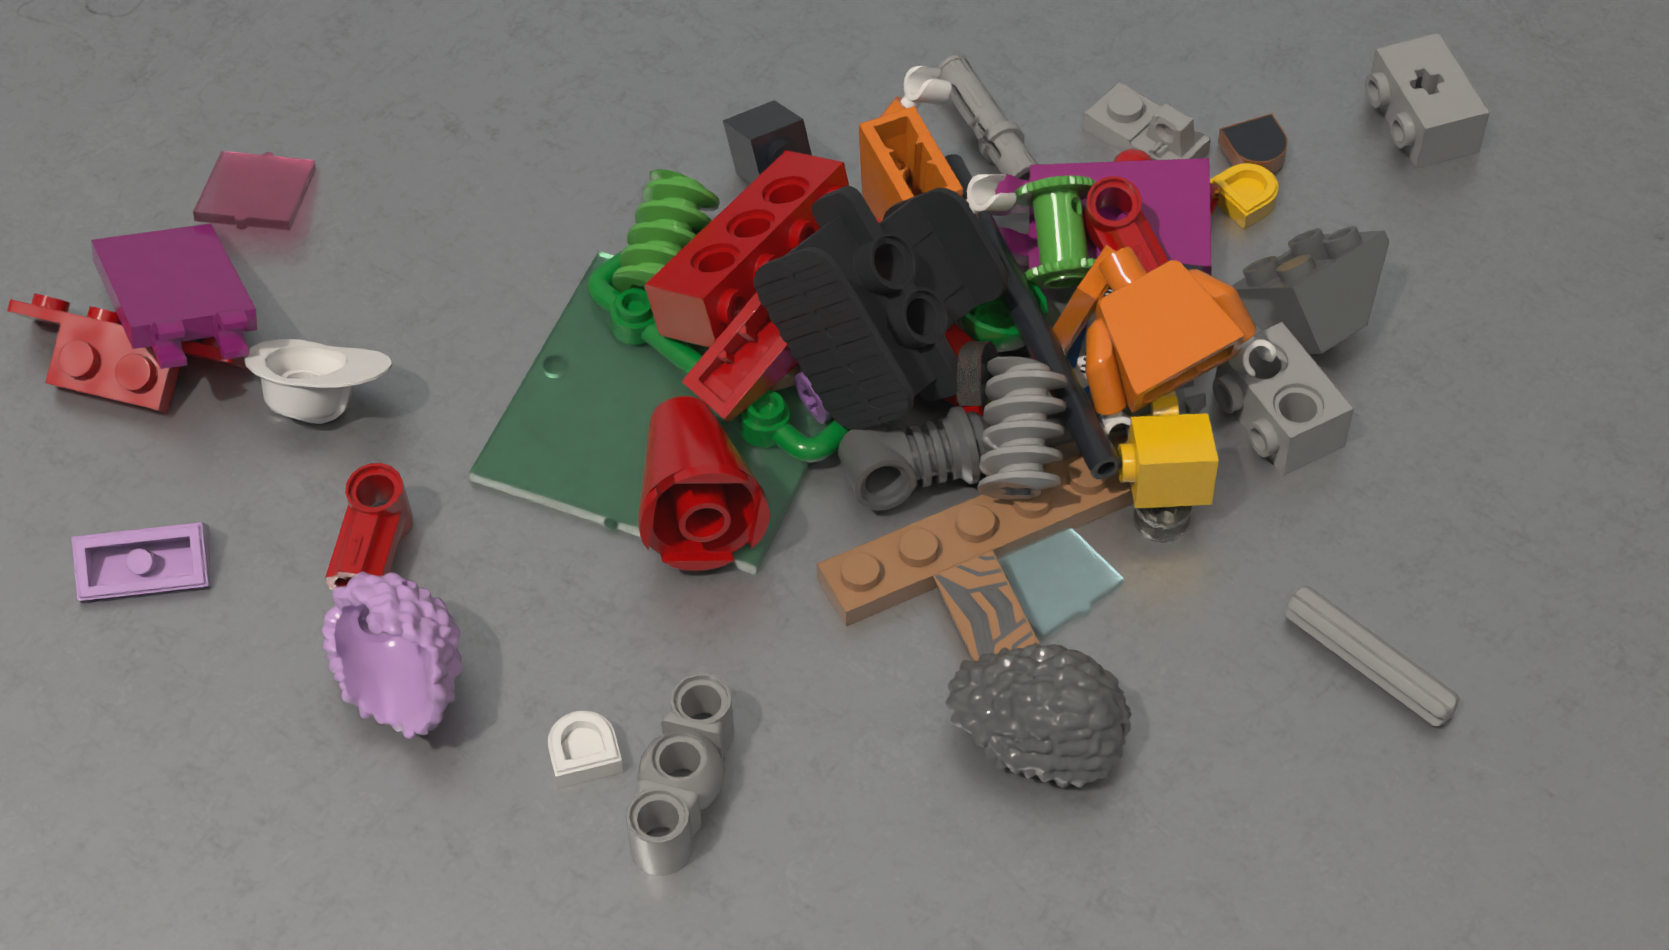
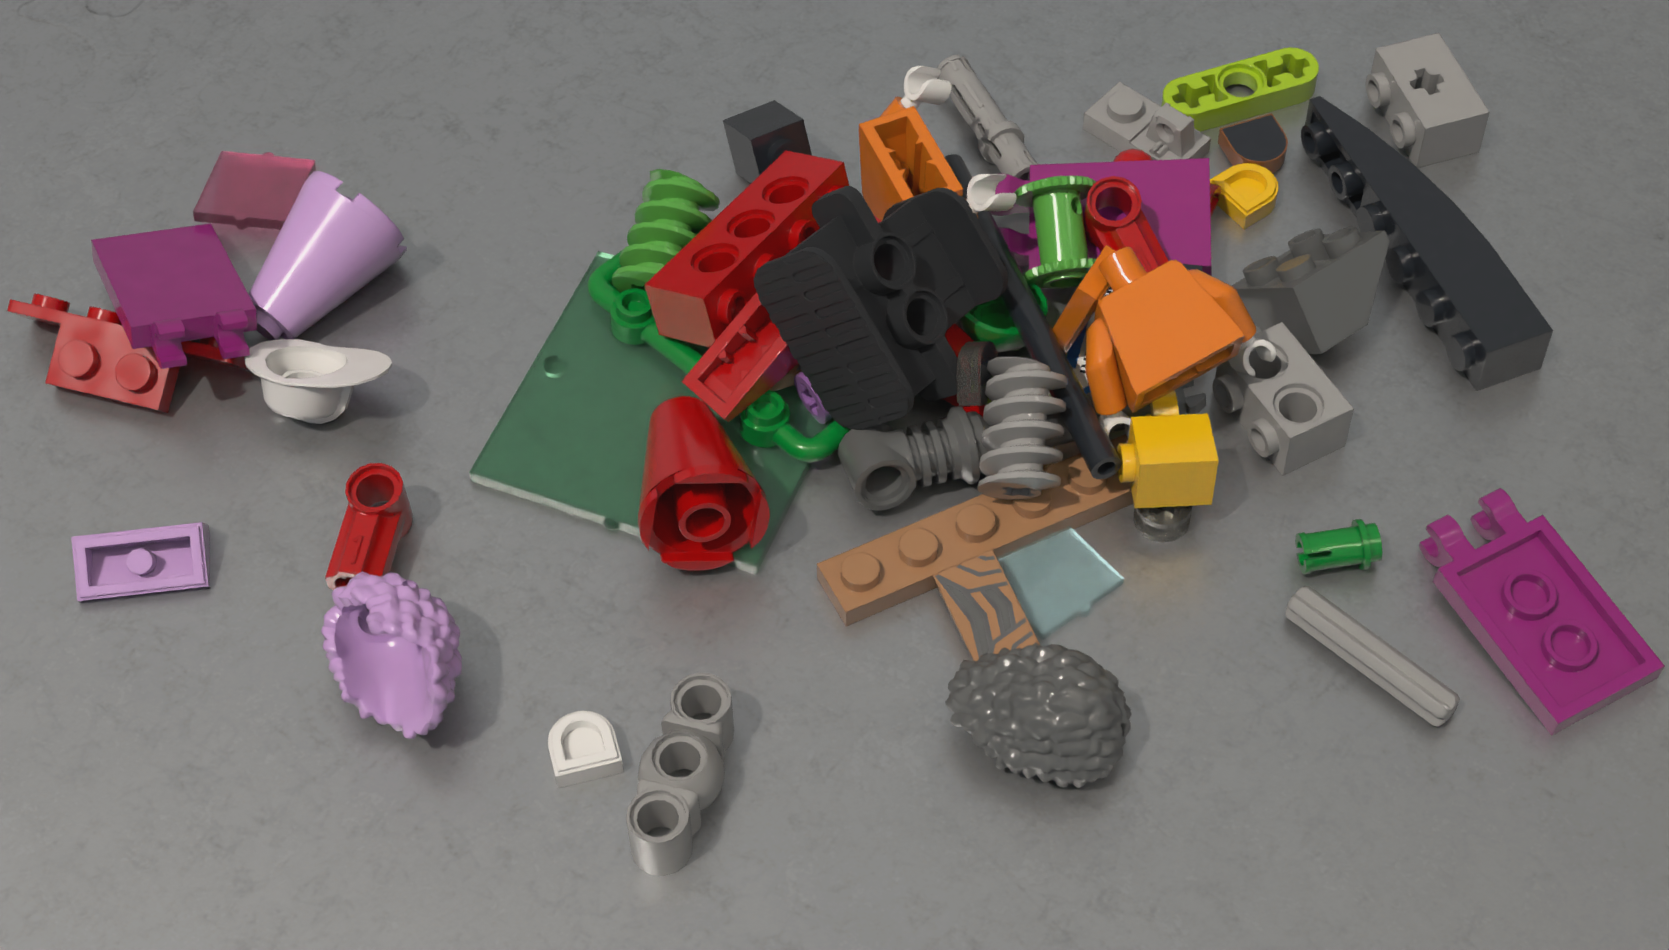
(321, 257): none -> lavender cone
(1276, 77): none -> lime beam
(1339, 547): none -> green pin
(1432, 250): none -> black slope
(1538, 613): none -> magenta tile

